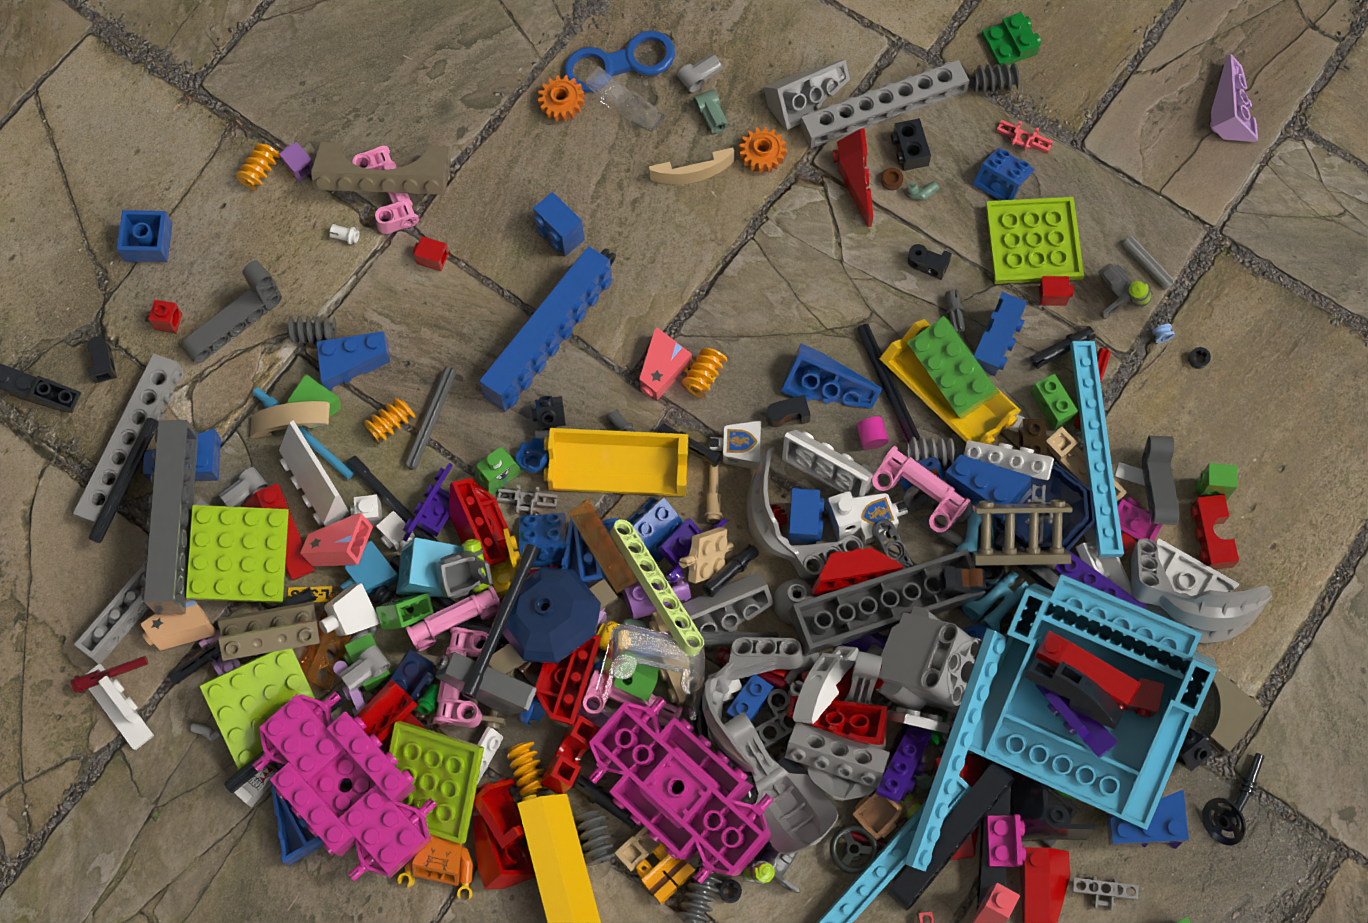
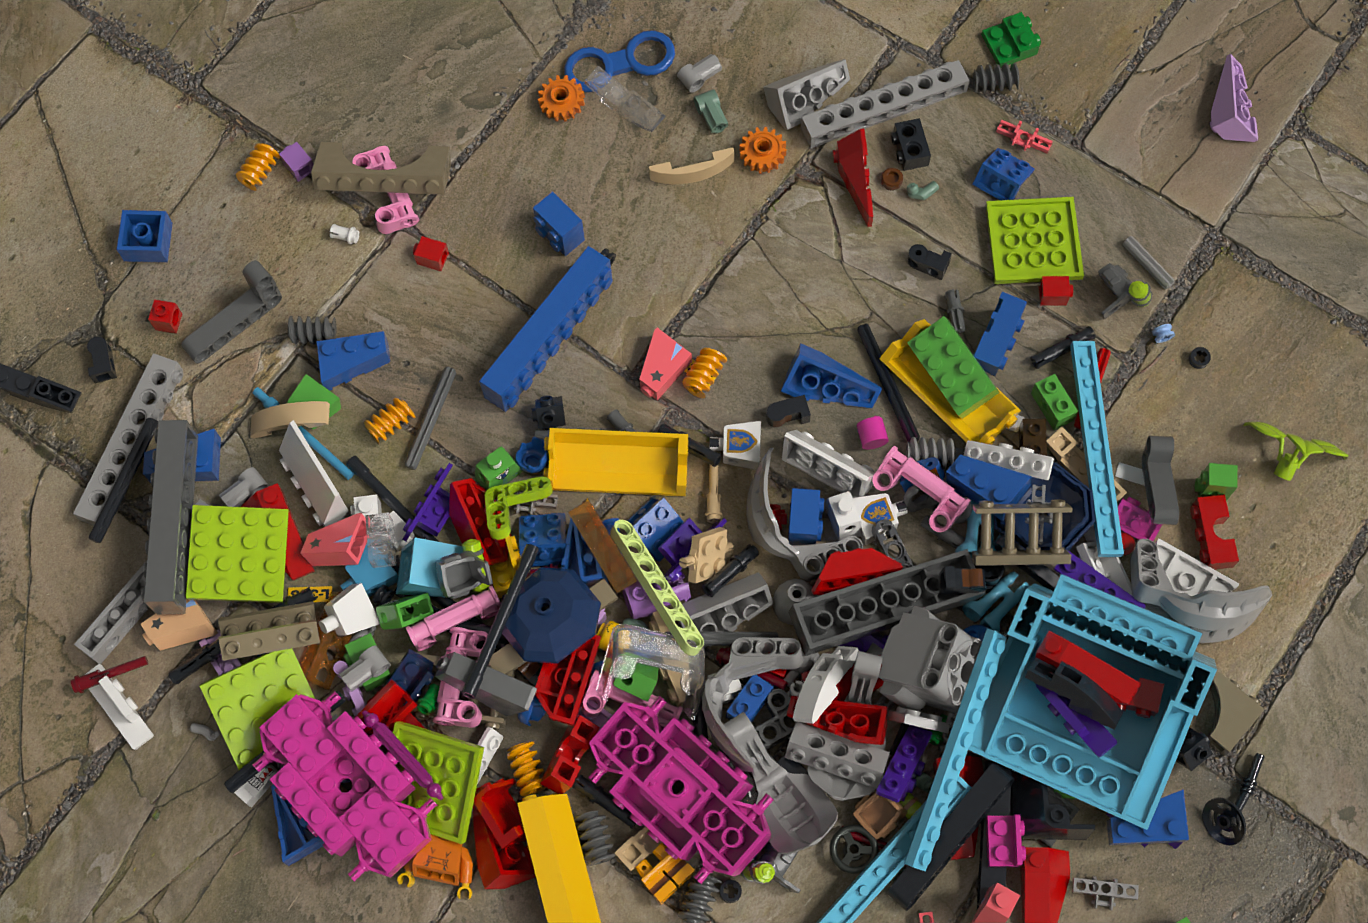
(380, 540): none -> clear brick
(402, 755): none -> magenta wheel
(539, 487): none -> lime beam
(1289, 463): none -> lime plant

